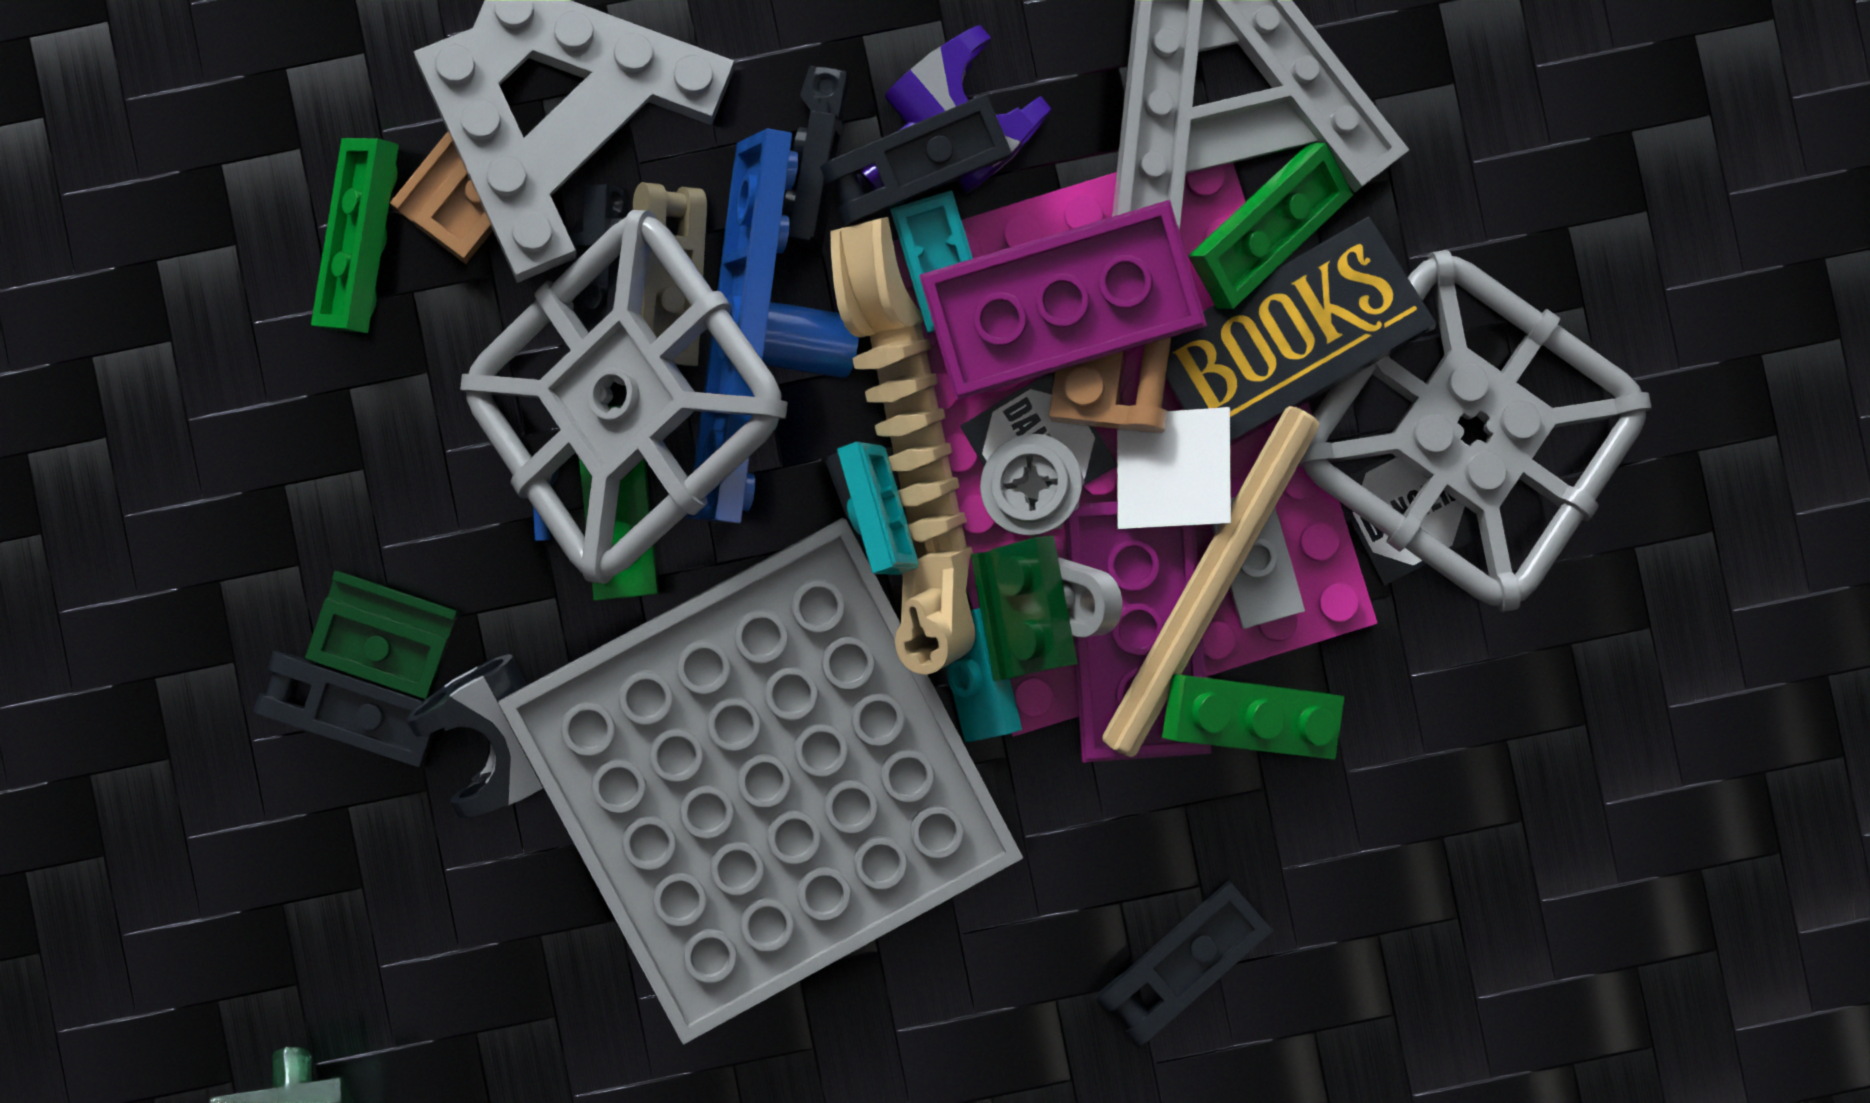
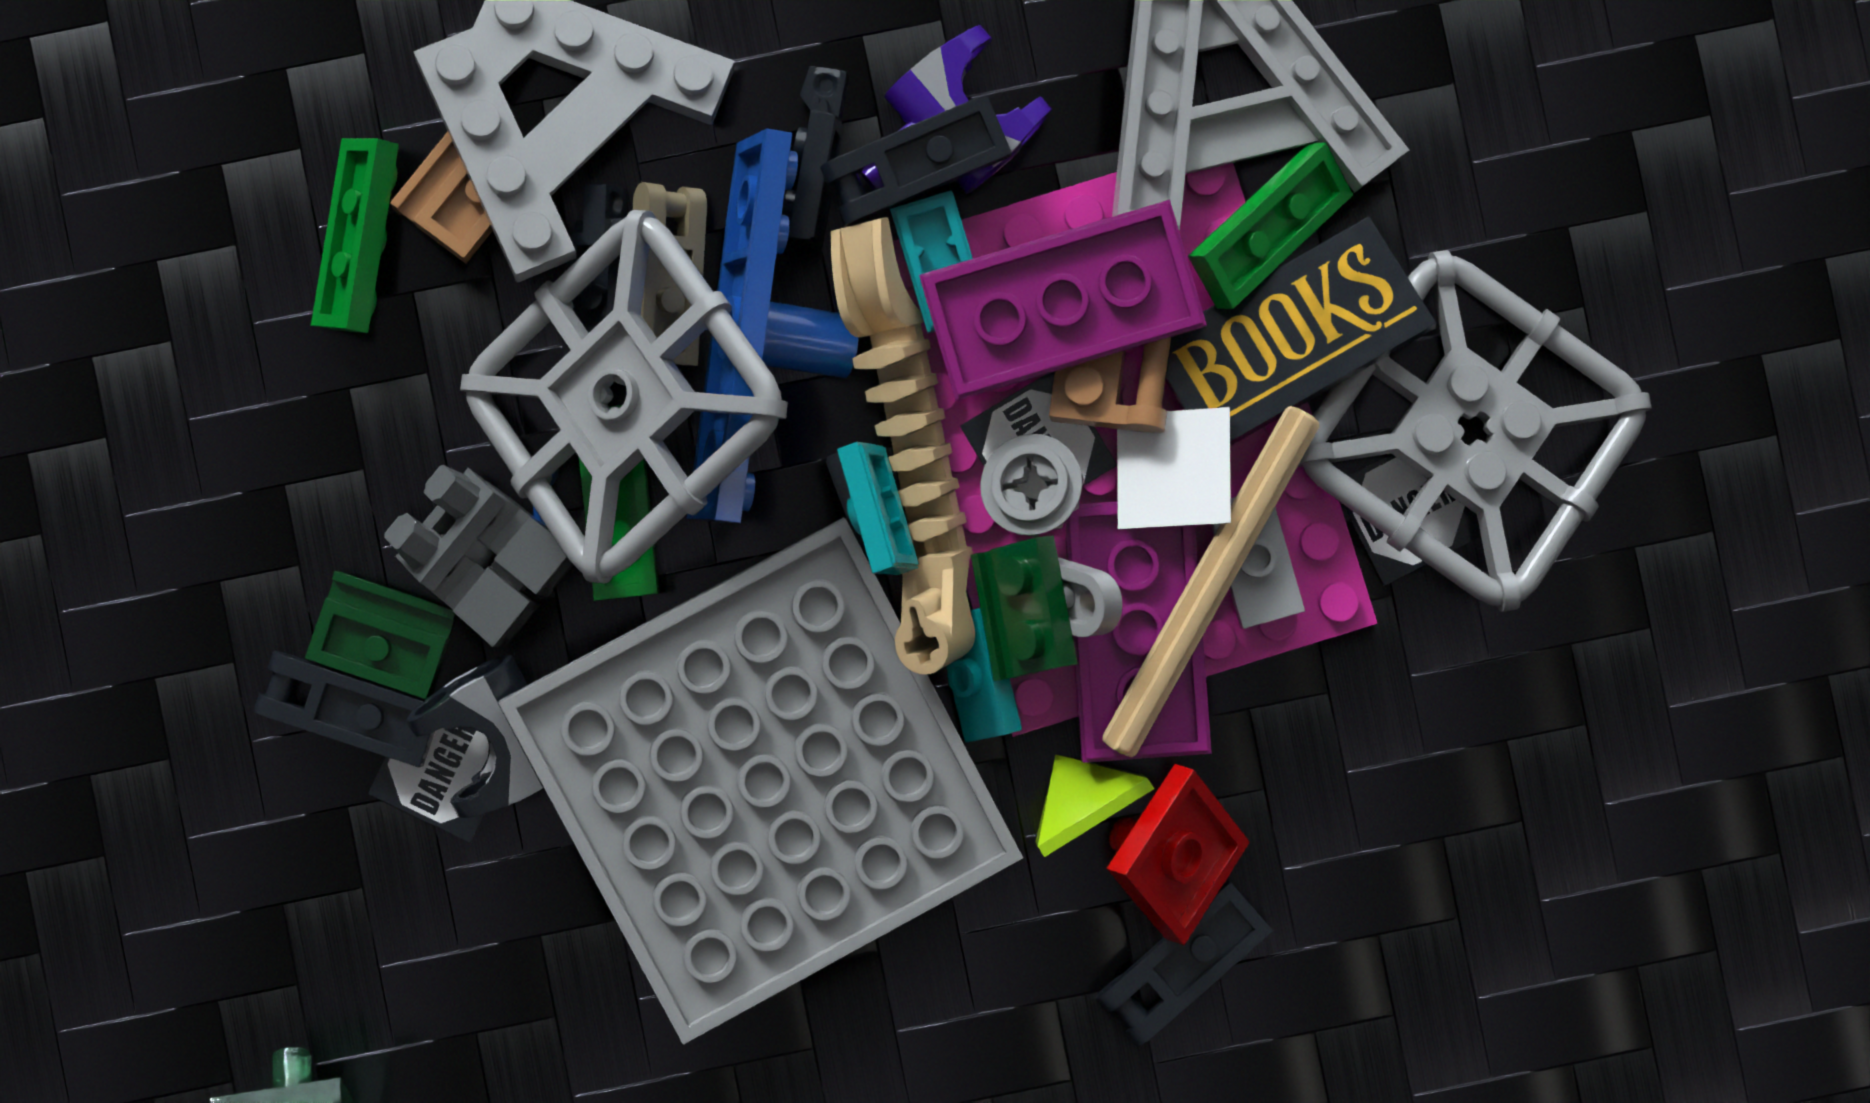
(427, 790): none -> sticker
(460, 541): none -> dark grey hips
(1082, 797): none -> lime slope
(1176, 853): none -> red tile
(1252, 716): green plate -> none

